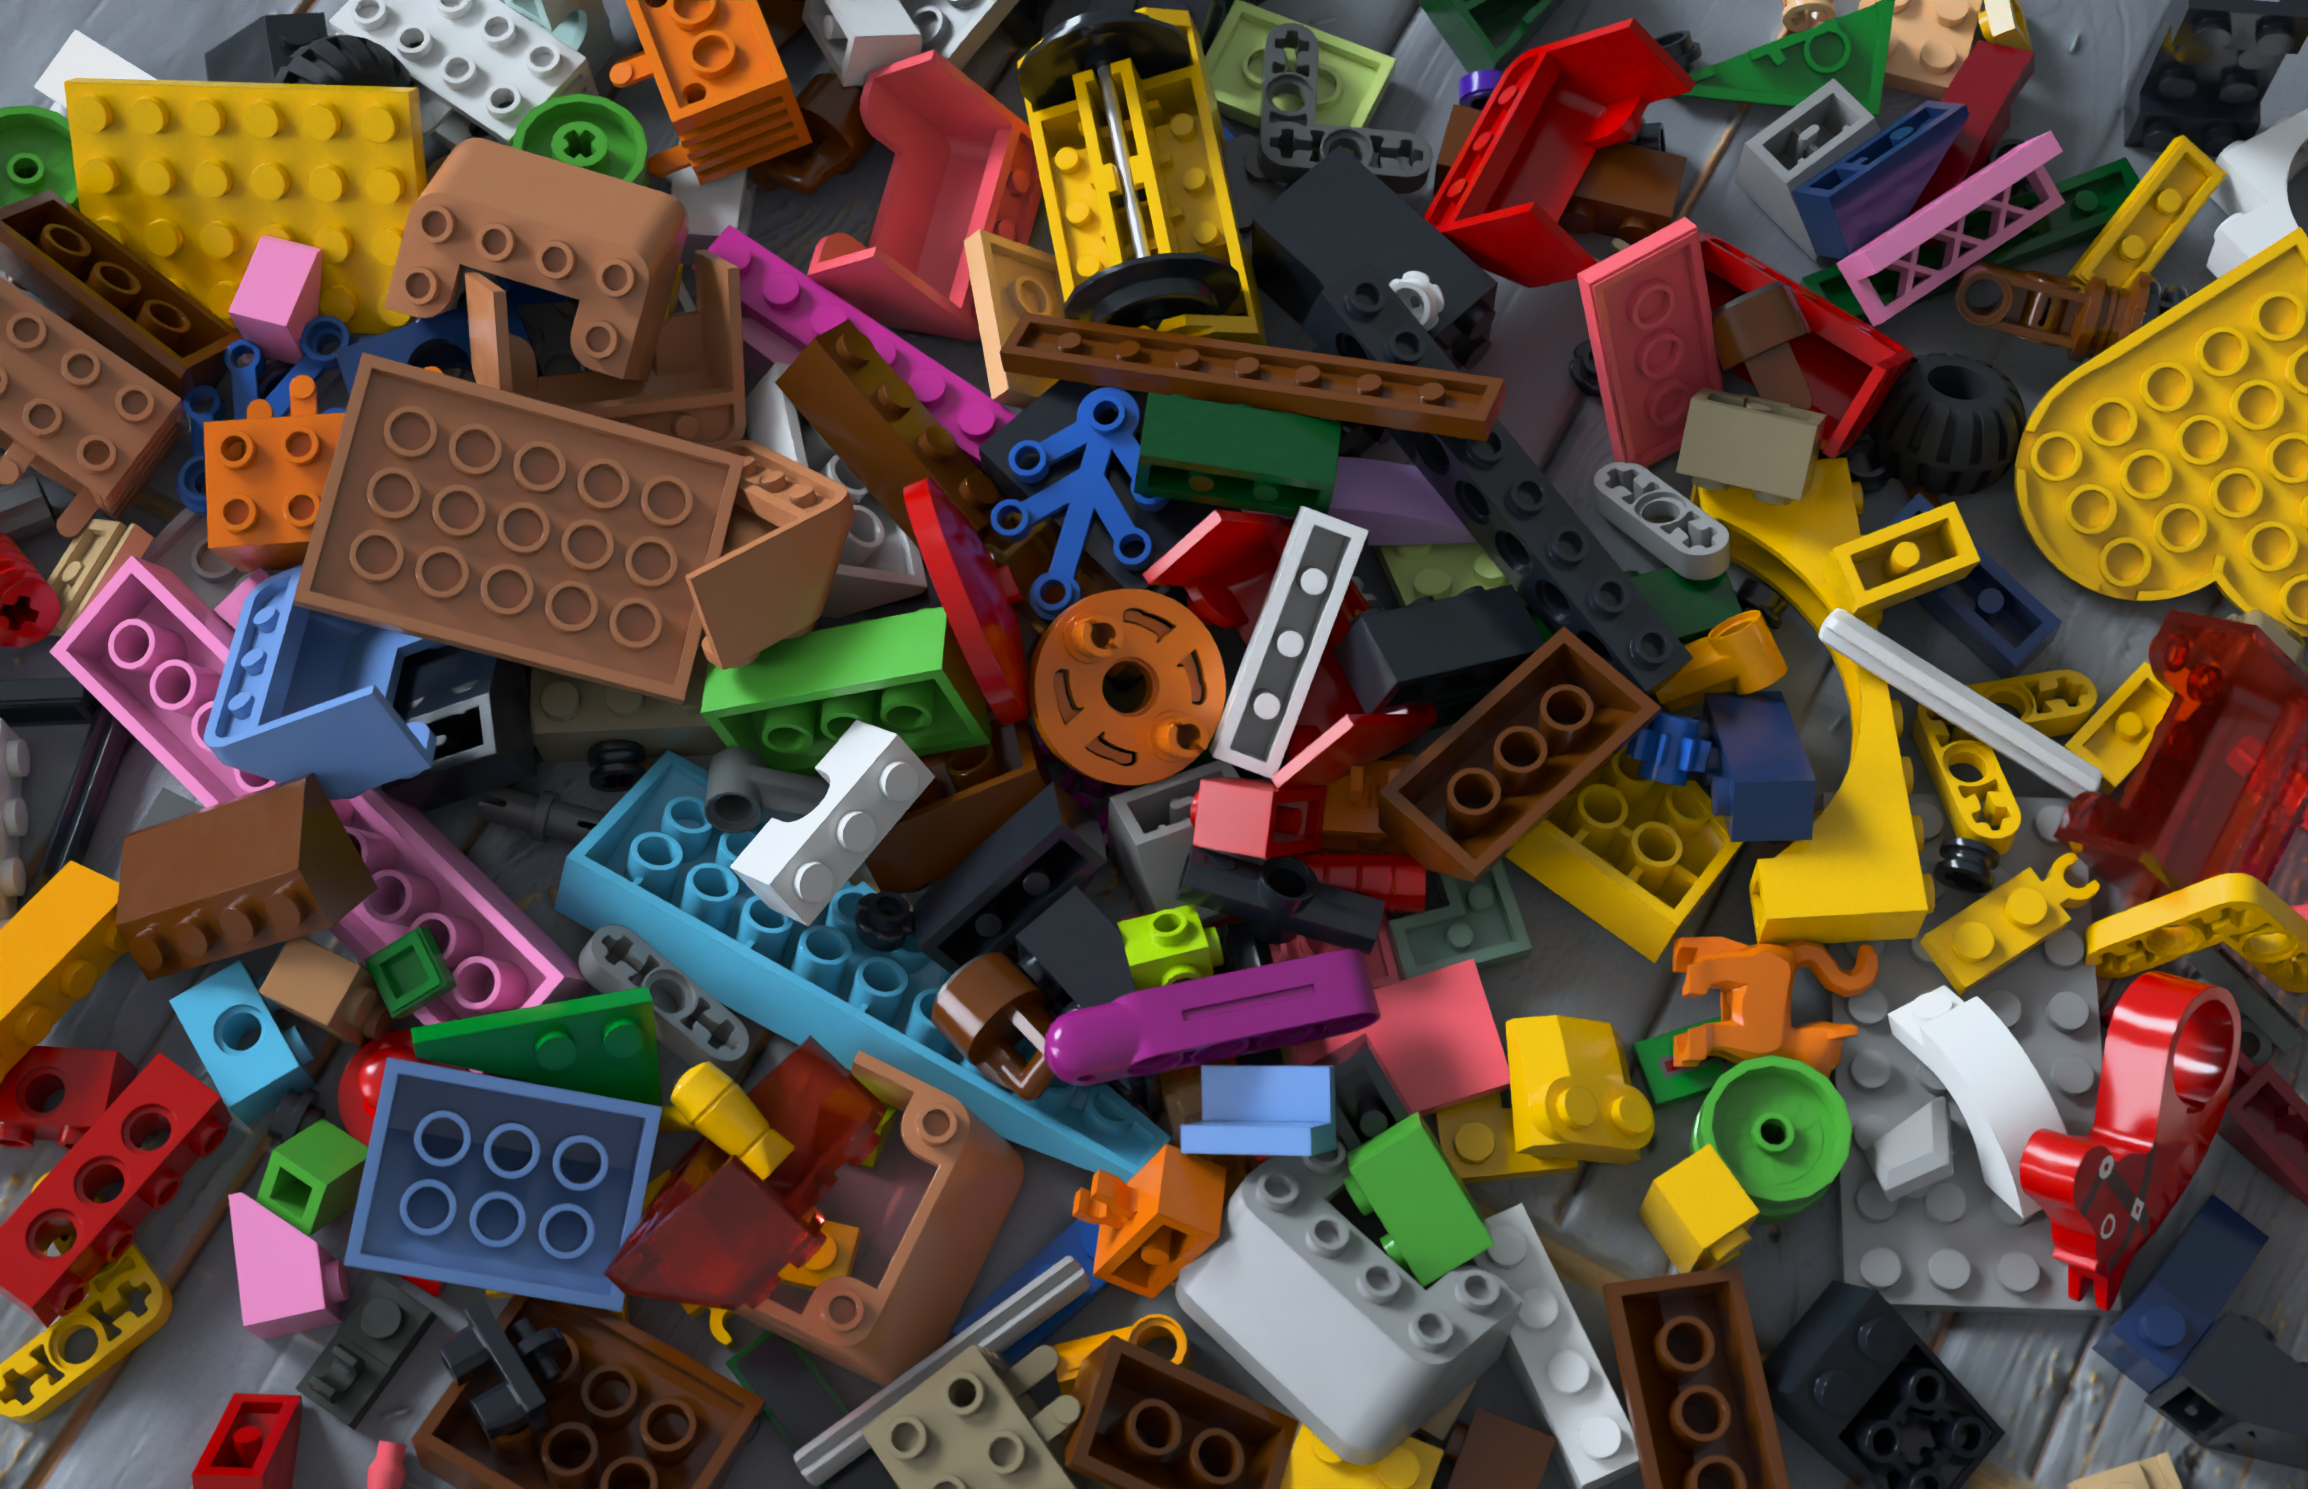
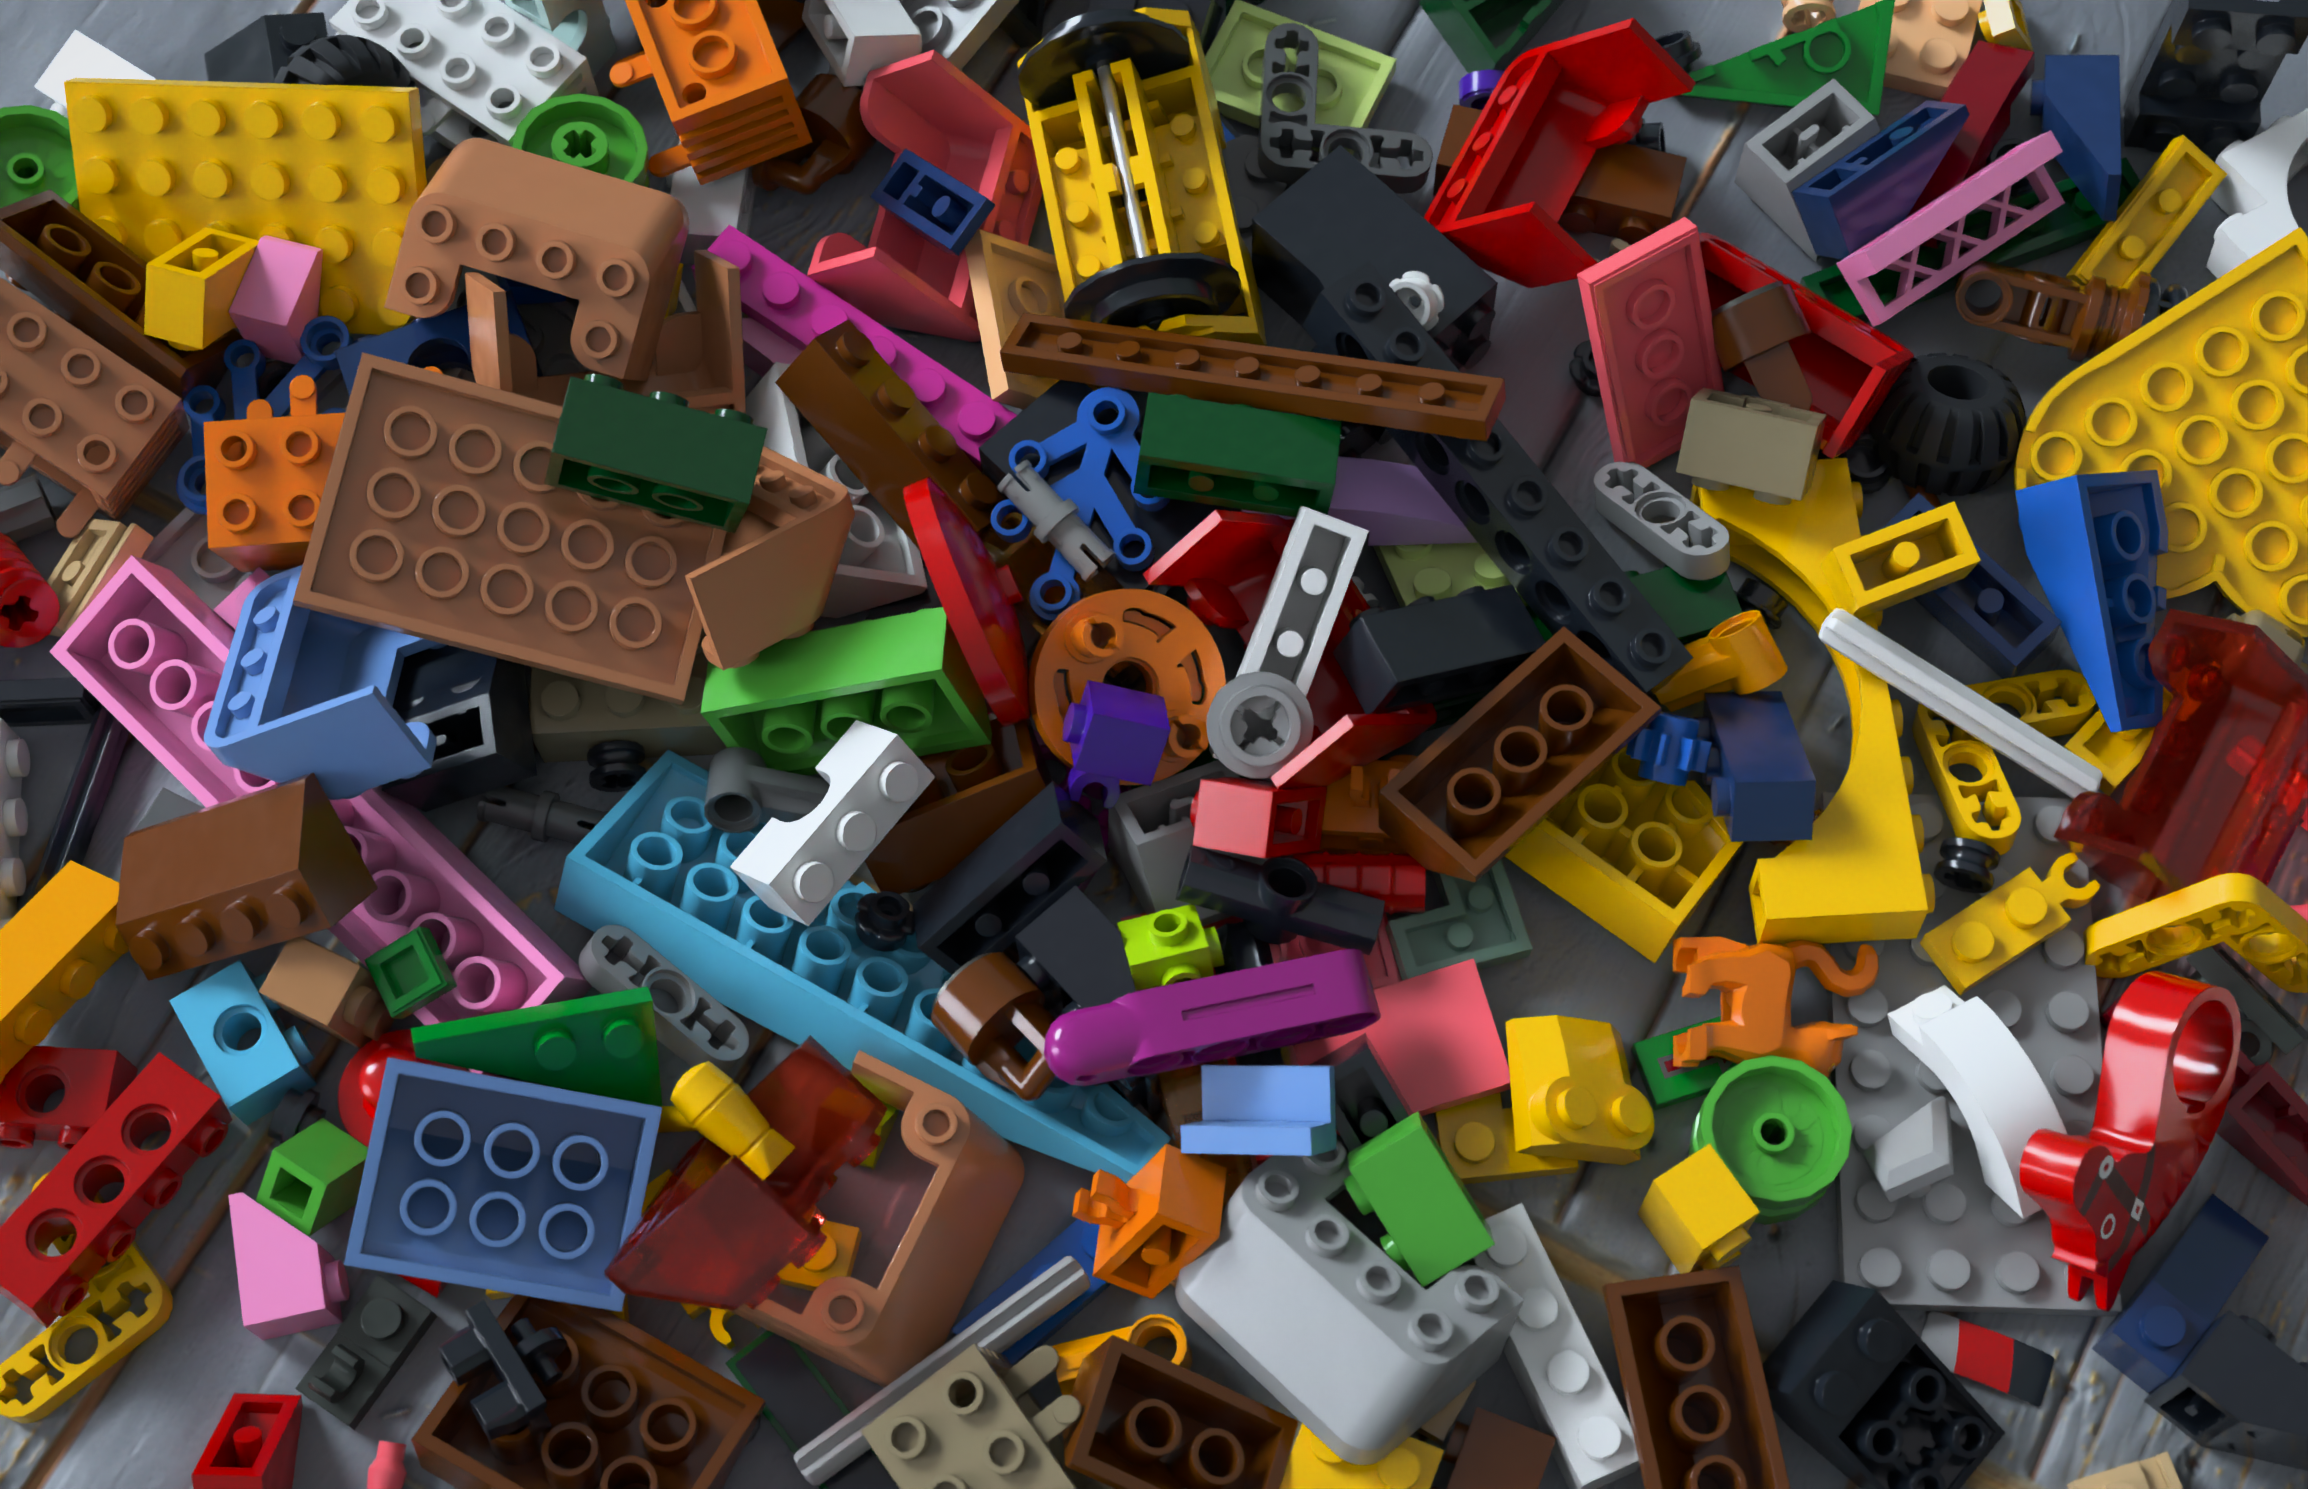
(194, 288): none -> yellow brick
(655, 453): none -> dark green brick
(932, 203): none -> dark blue slope
(1056, 520): none -> light grey pin
(1114, 738): none -> dark purple brick
(1262, 756): none -> light grey gear
(1989, 1357): none -> sticker
(2082, 110): none -> dark blue slope
(2097, 562): none -> blue wedge

